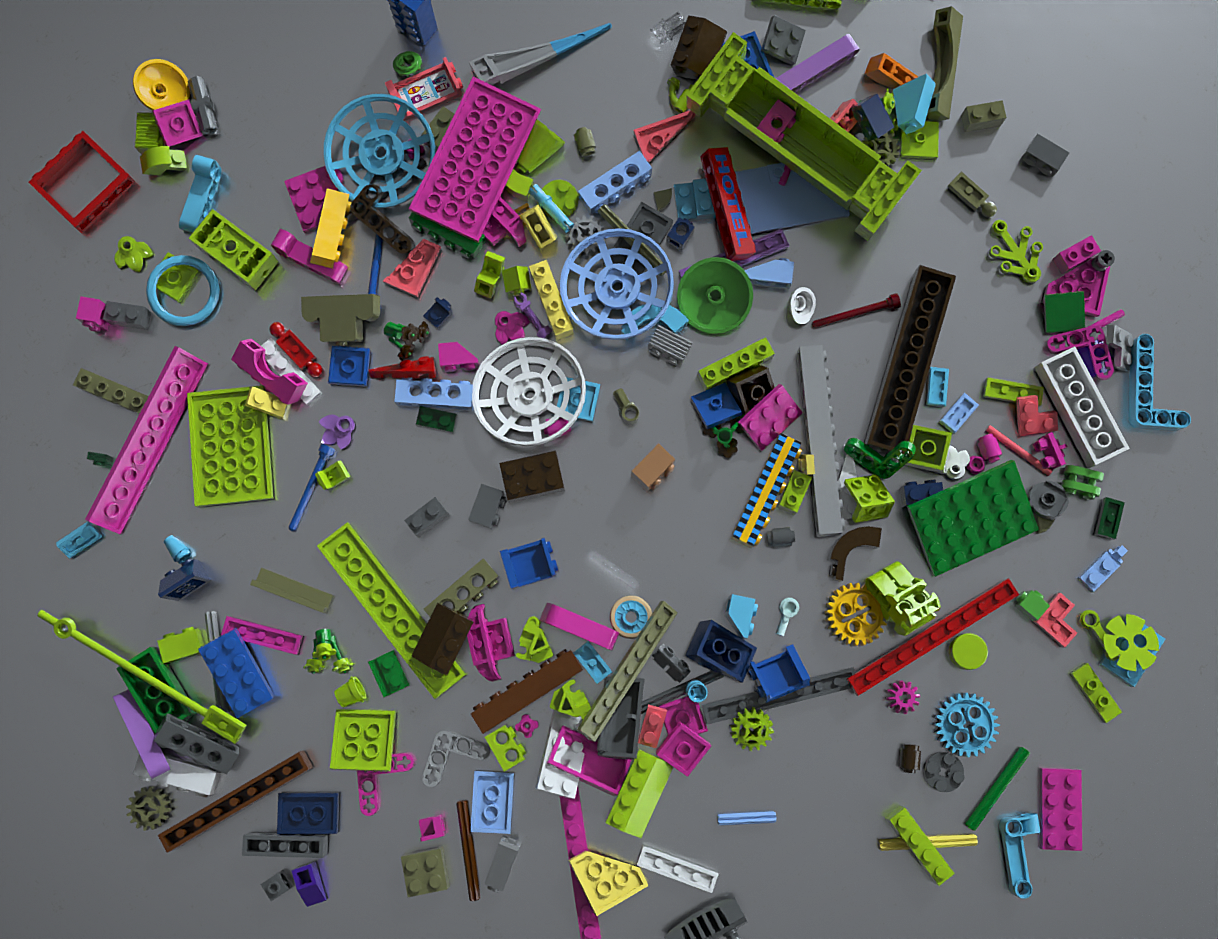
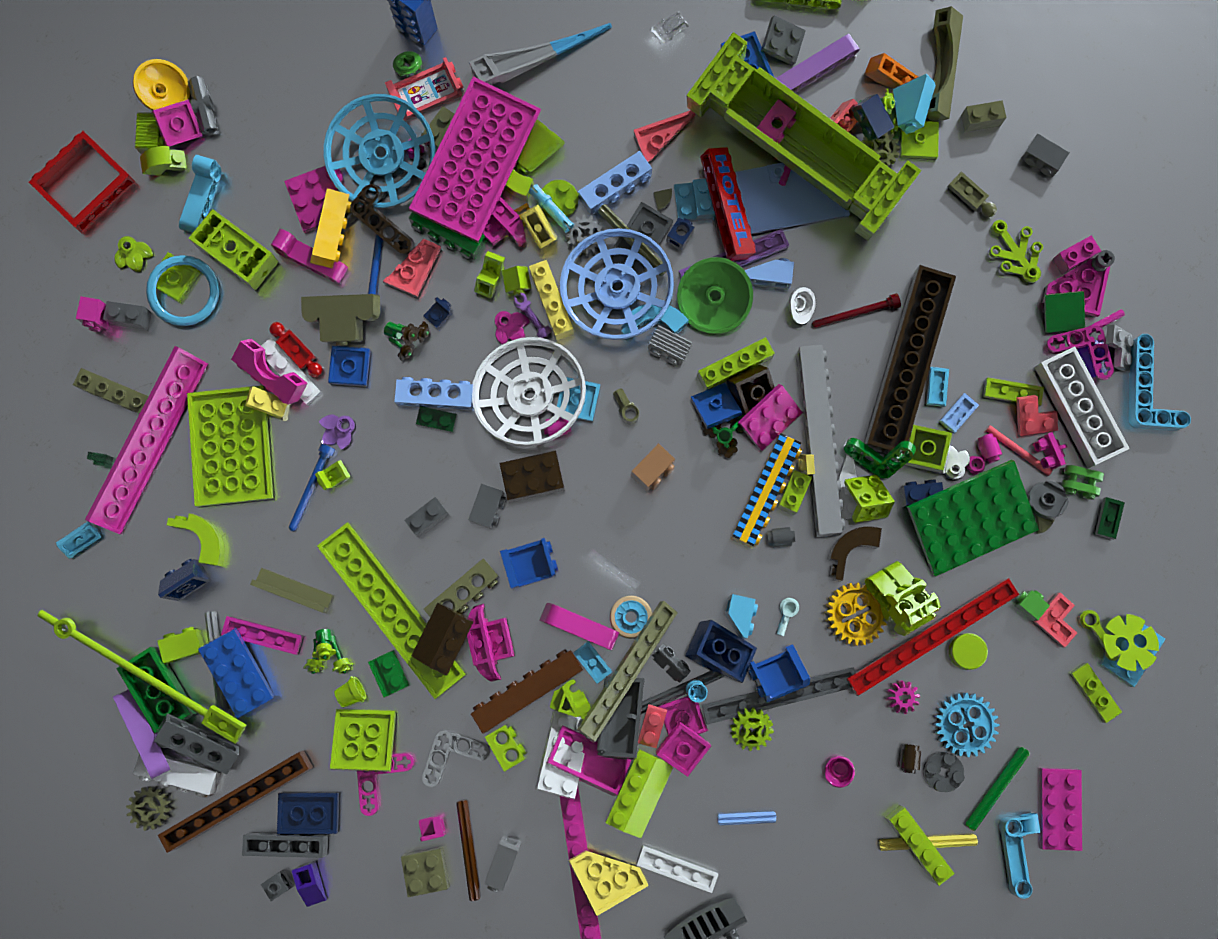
(177, 550): medium azure cone -> none
(211, 540): none -> lime arch
(407, 369): red wing -> none
(455, 356): dark pink slope -> none
(492, 802): light blue plate -> none
(521, 726): dark pink plate -> none
(534, 641): lime piece -> none
(584, 141): olive brick -> none
(680, 104): lime plant -> none
(697, 47): dark brown slope -> none
(839, 771): none -> dark pink hair
(1102, 568): light blue hinge -> none

